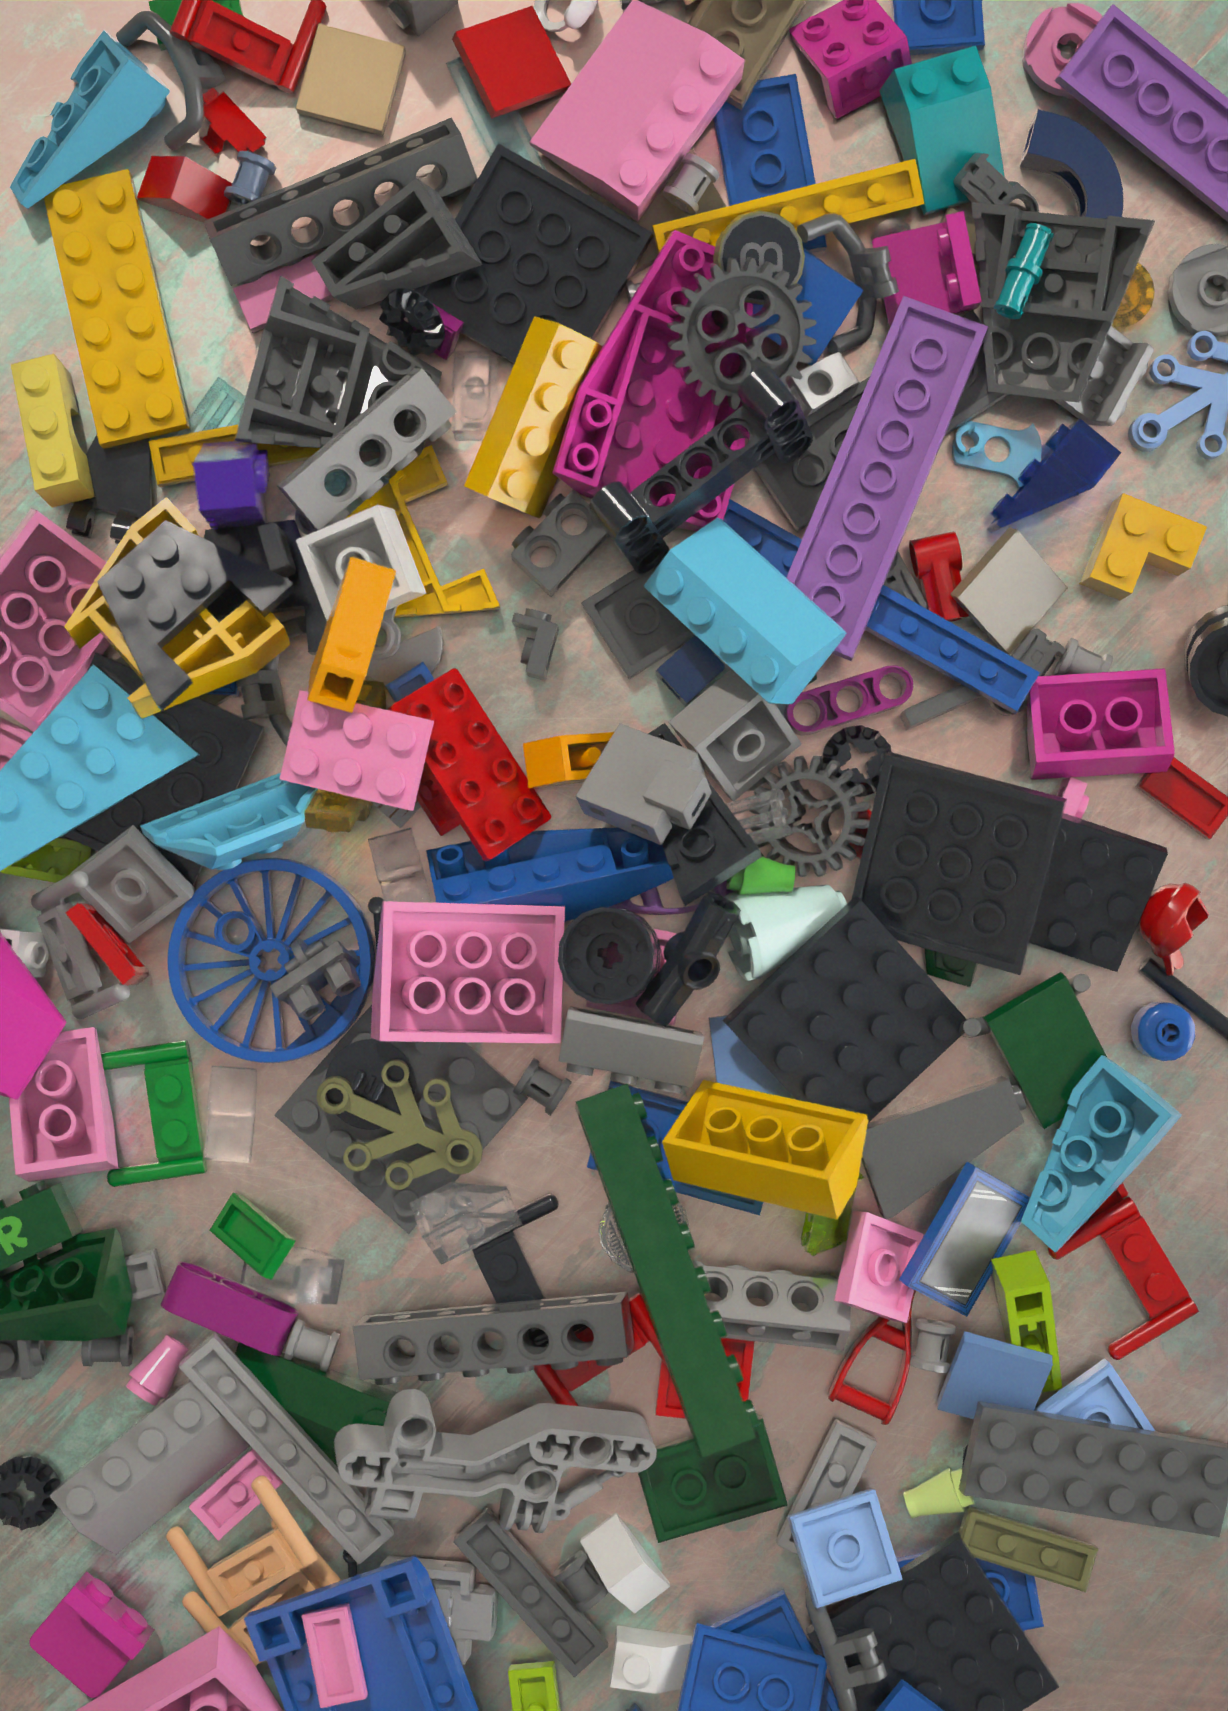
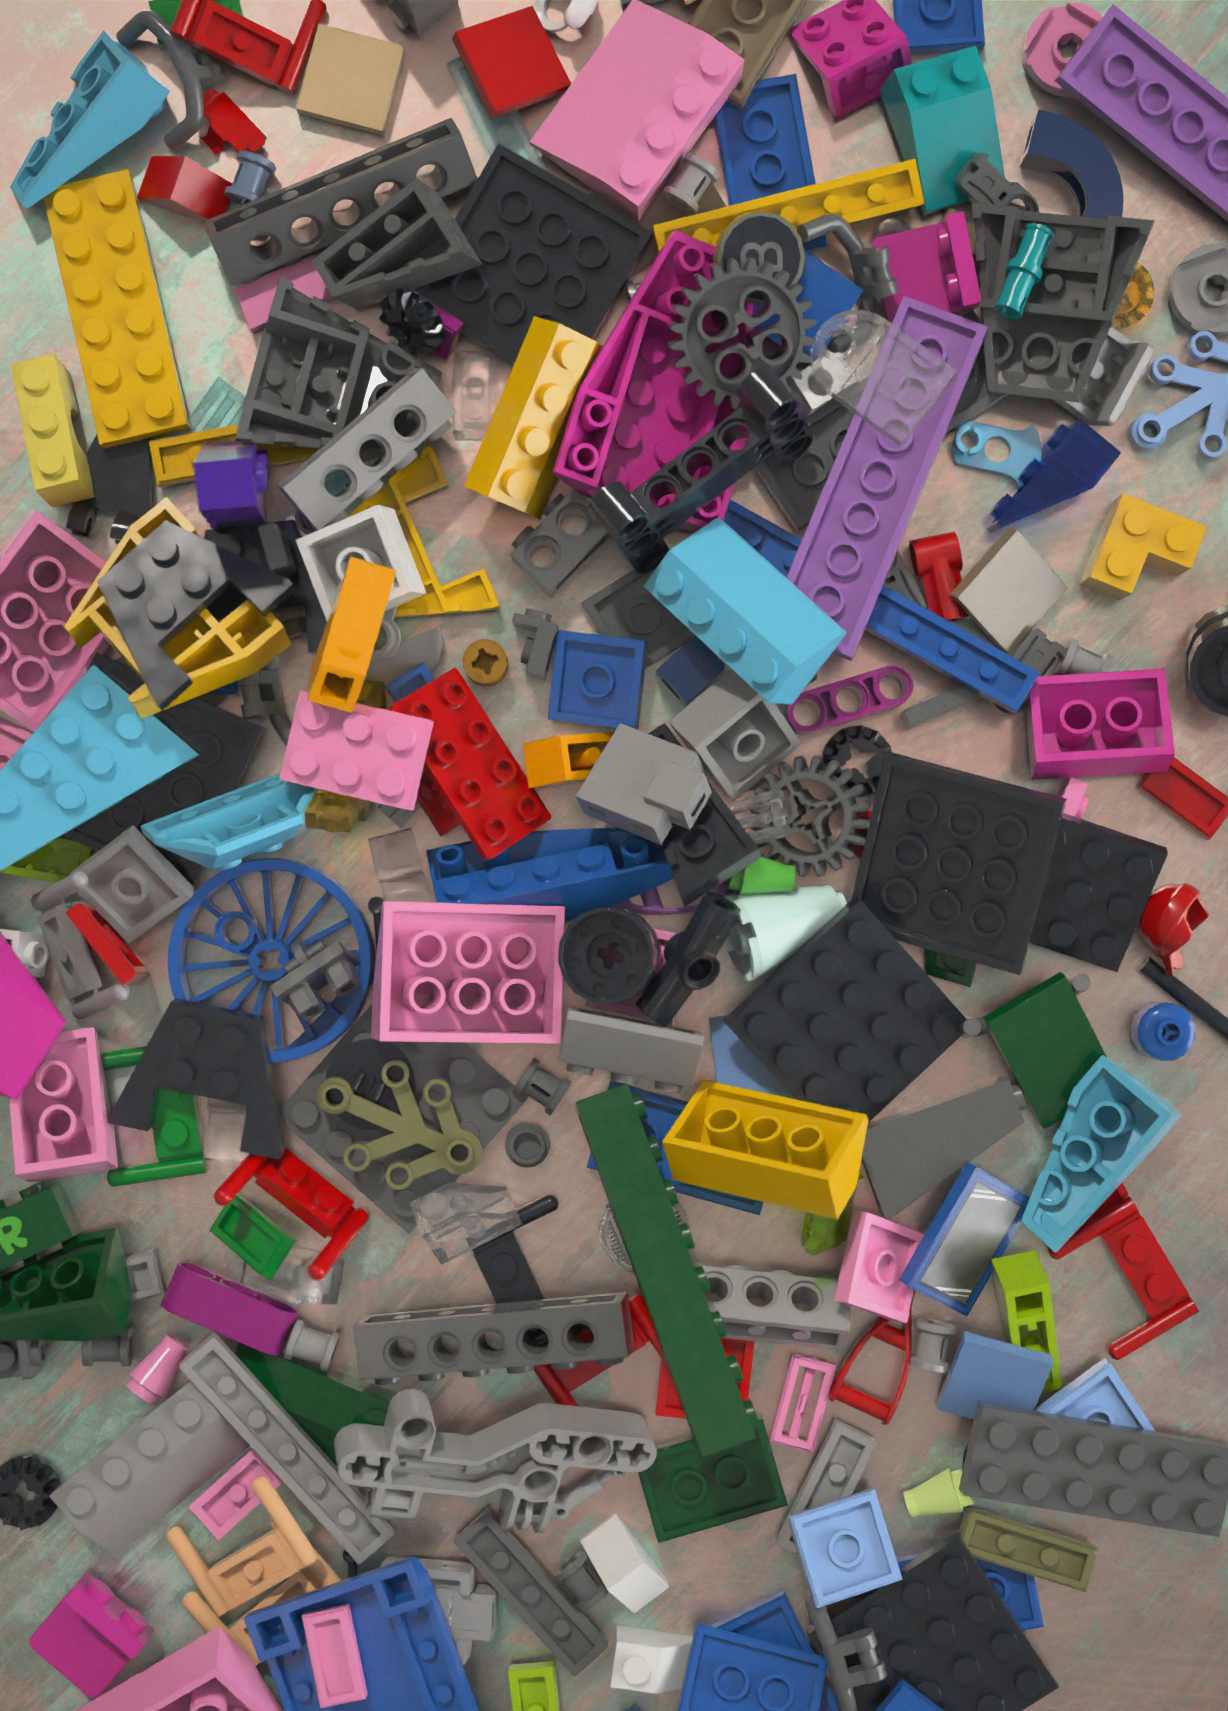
(212, 1056): none -> black wing
(306, 1196): none -> red plate
(488, 670): none -> pearl gold wheel
(527, 1144): none -> dark grey plate
(597, 679): none -> blue plate
(811, 1364): none -> bright pink tile
(882, 375): none -> clear tile

